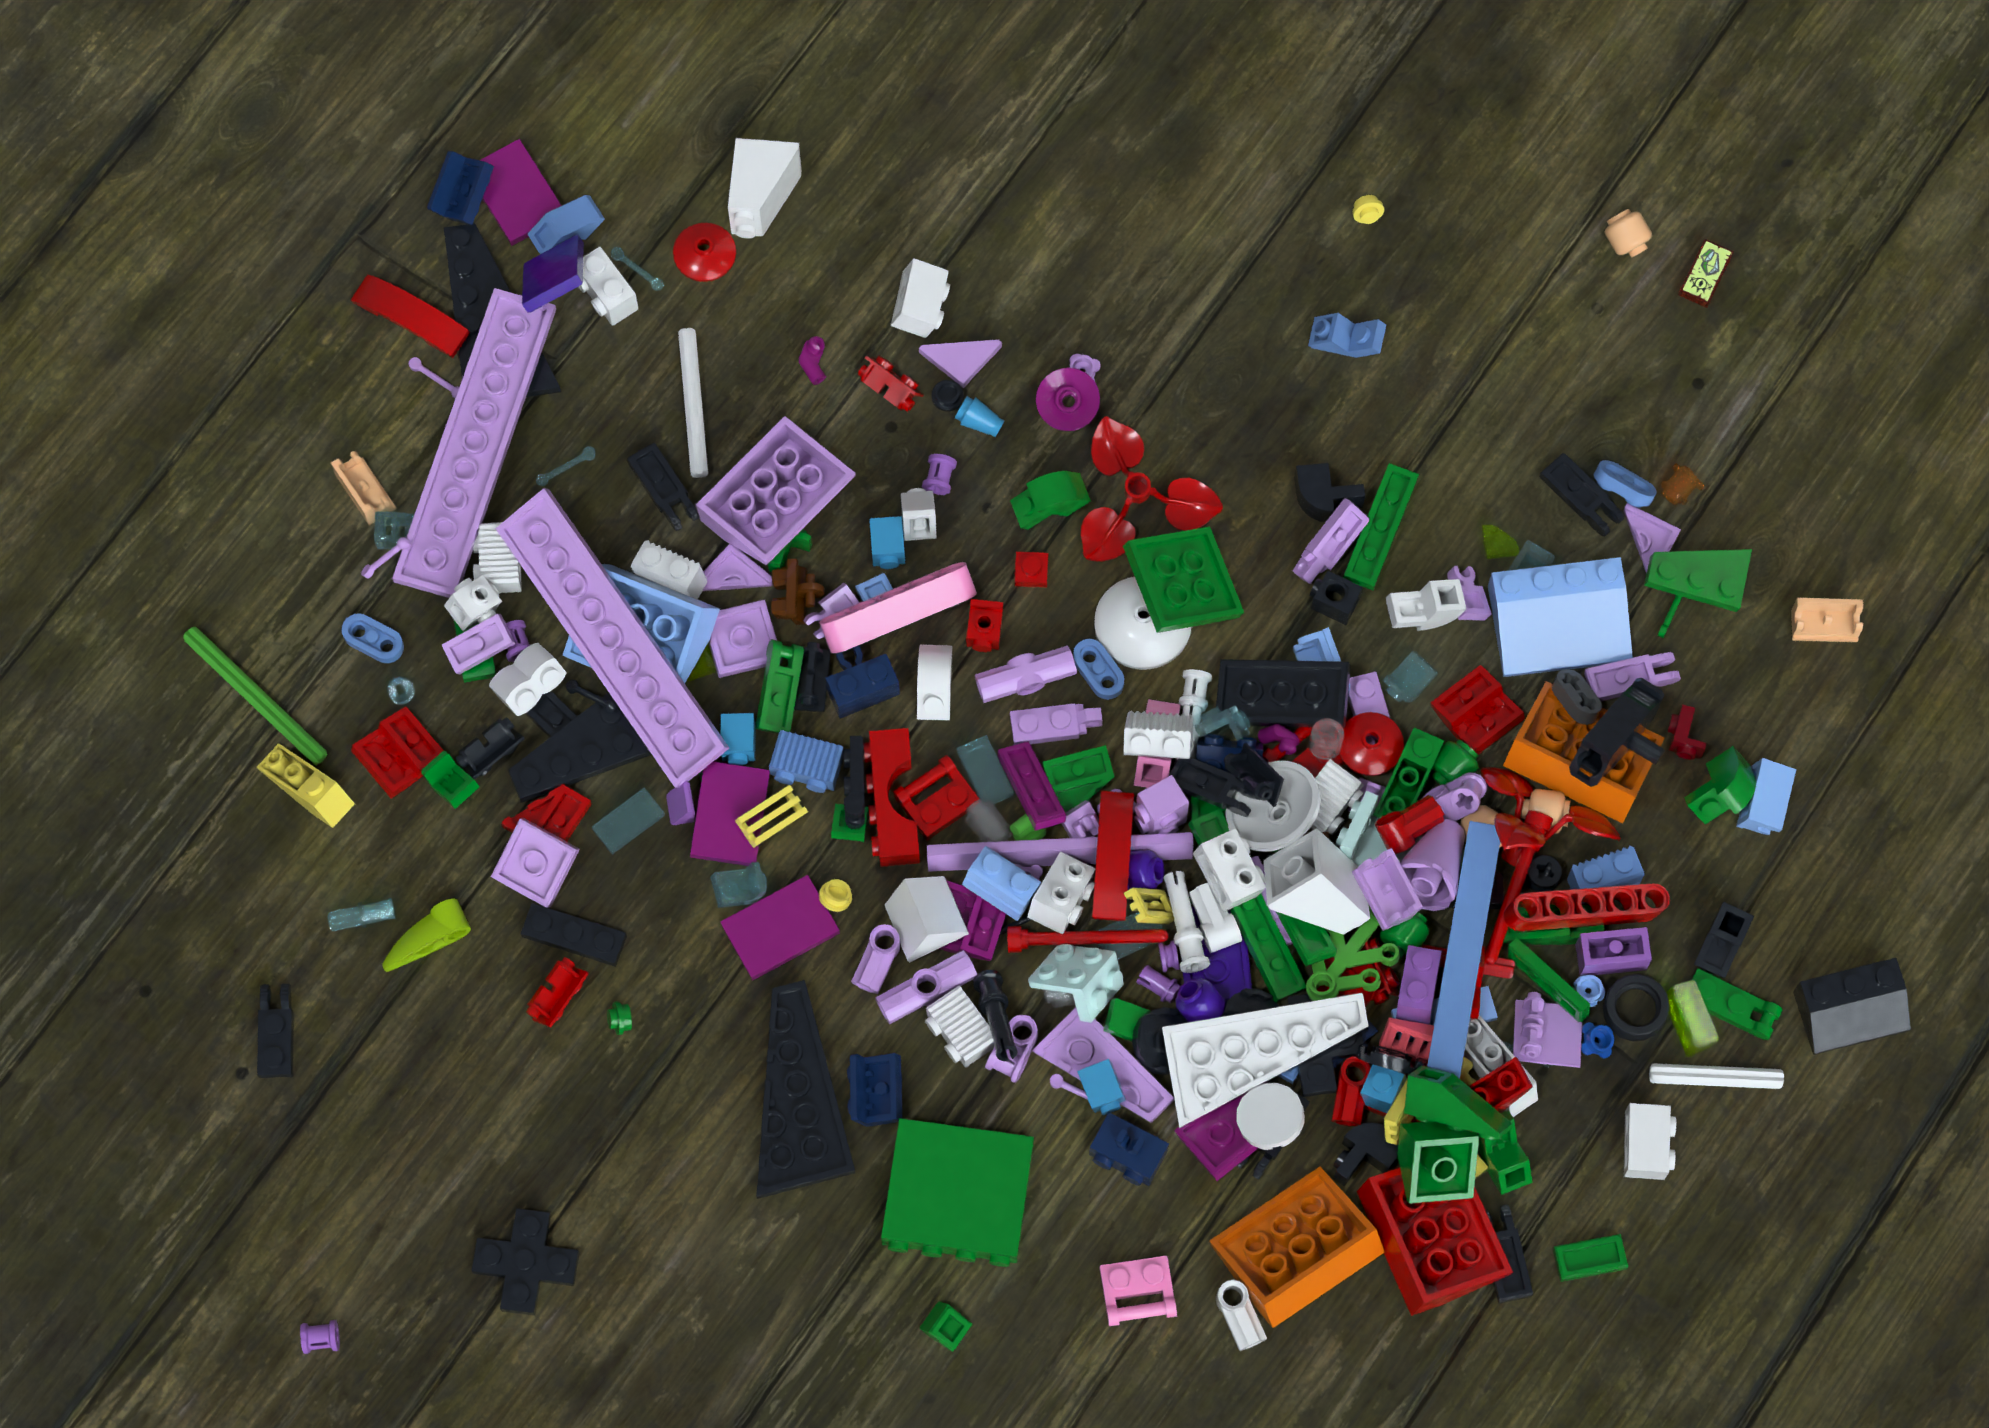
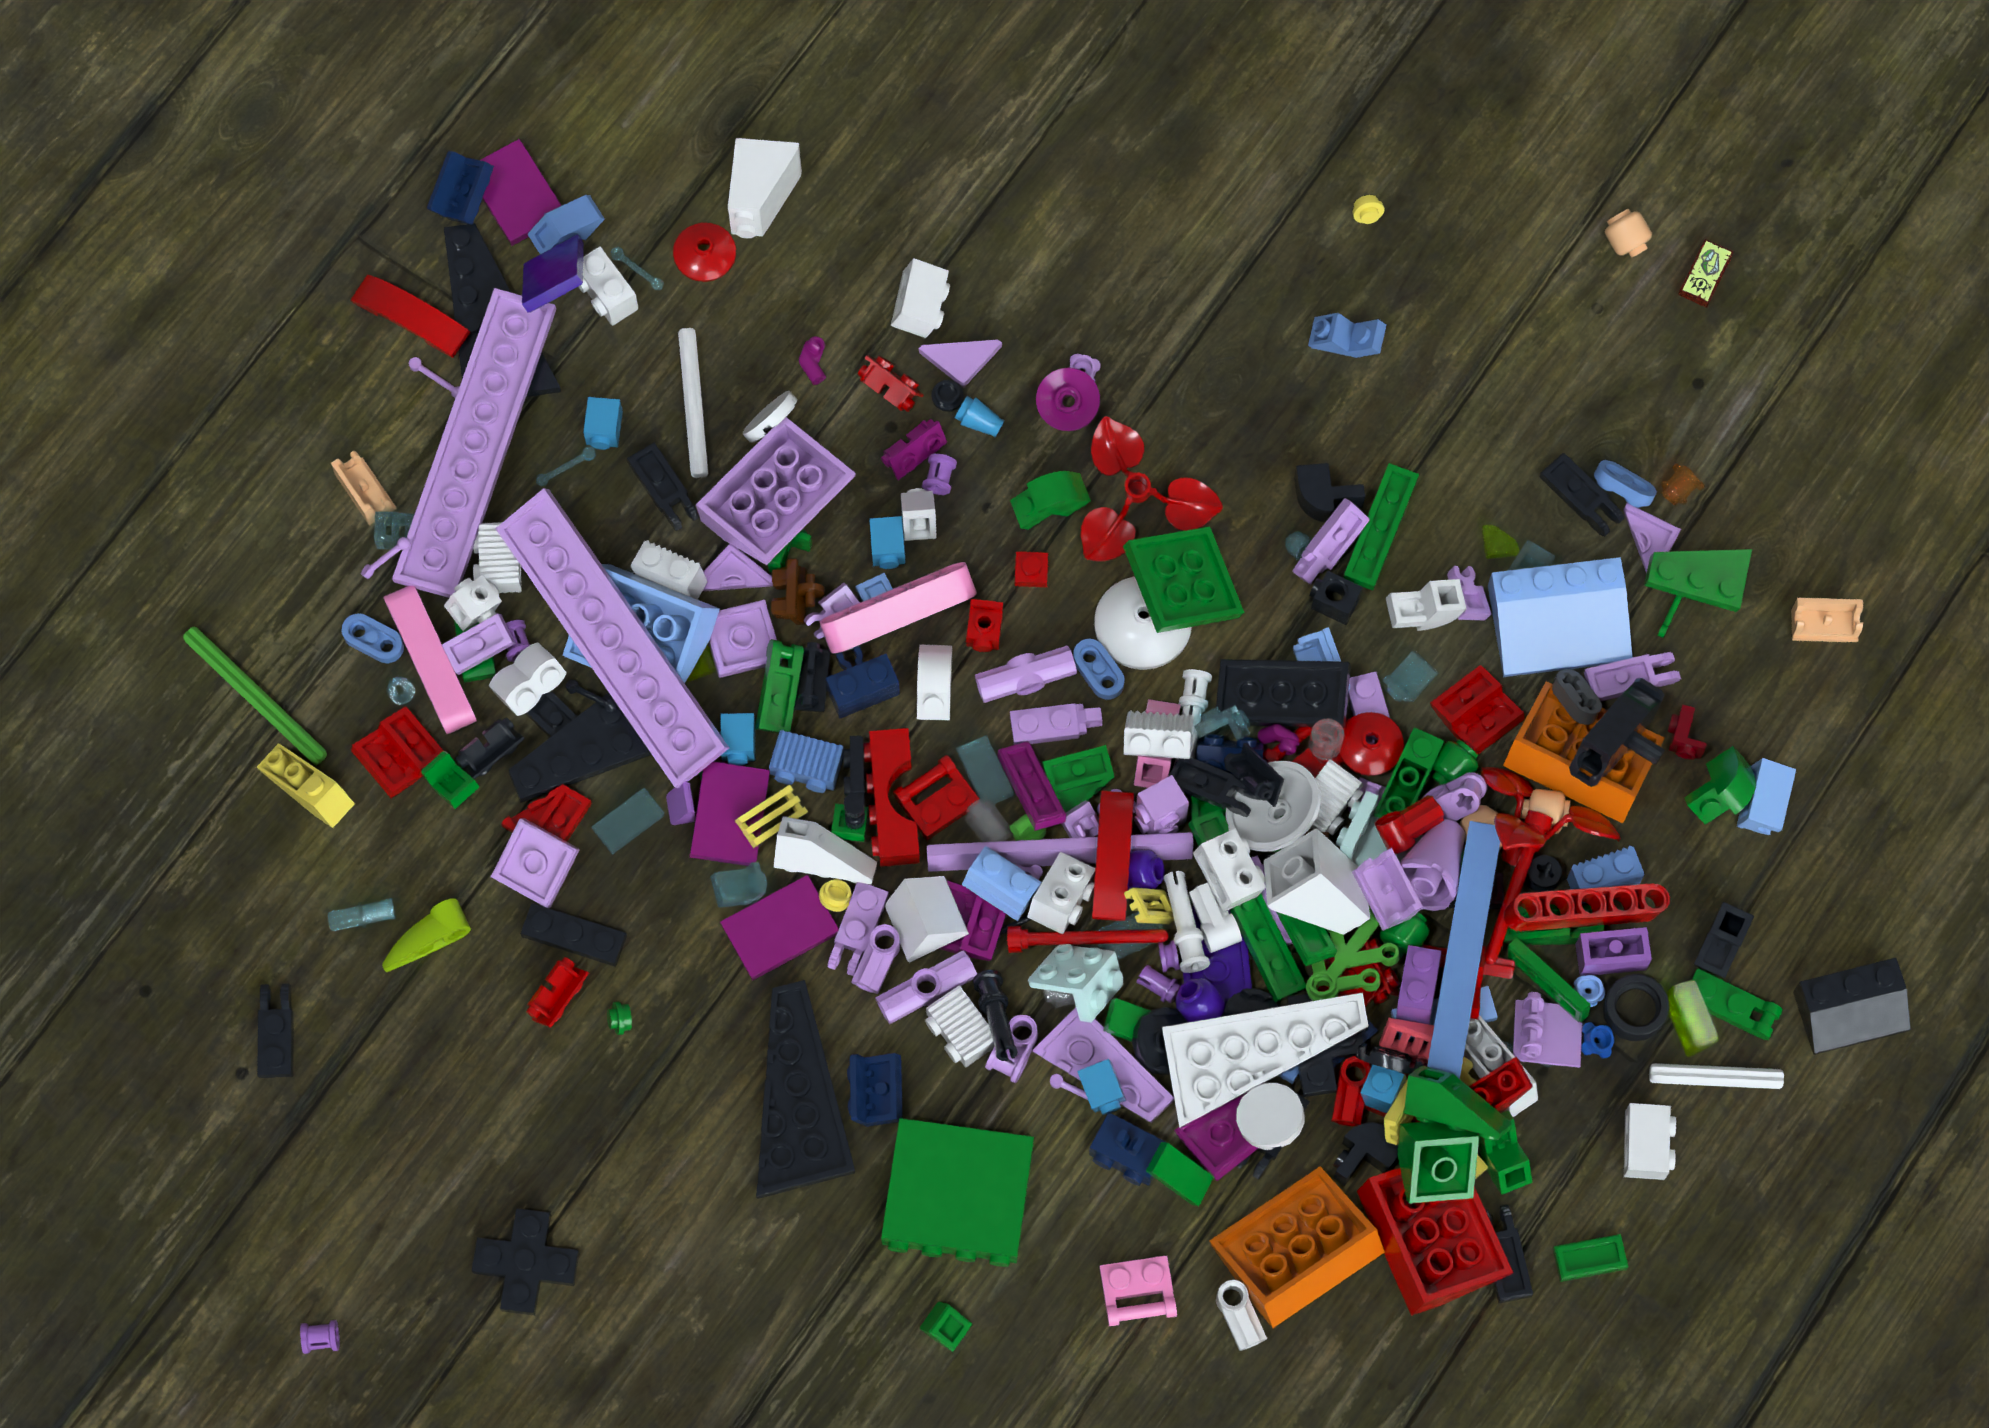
(430, 659): none -> bright pink beam
(603, 422): none -> dark azure brick
(770, 416): none -> white tile
(817, 851): none -> white slope
(857, 924): none -> lavender hinge
(924, 441): none -> magenta hinge
(1179, 1174): none -> green tile
(1296, 544): none -> clear light blue hinge

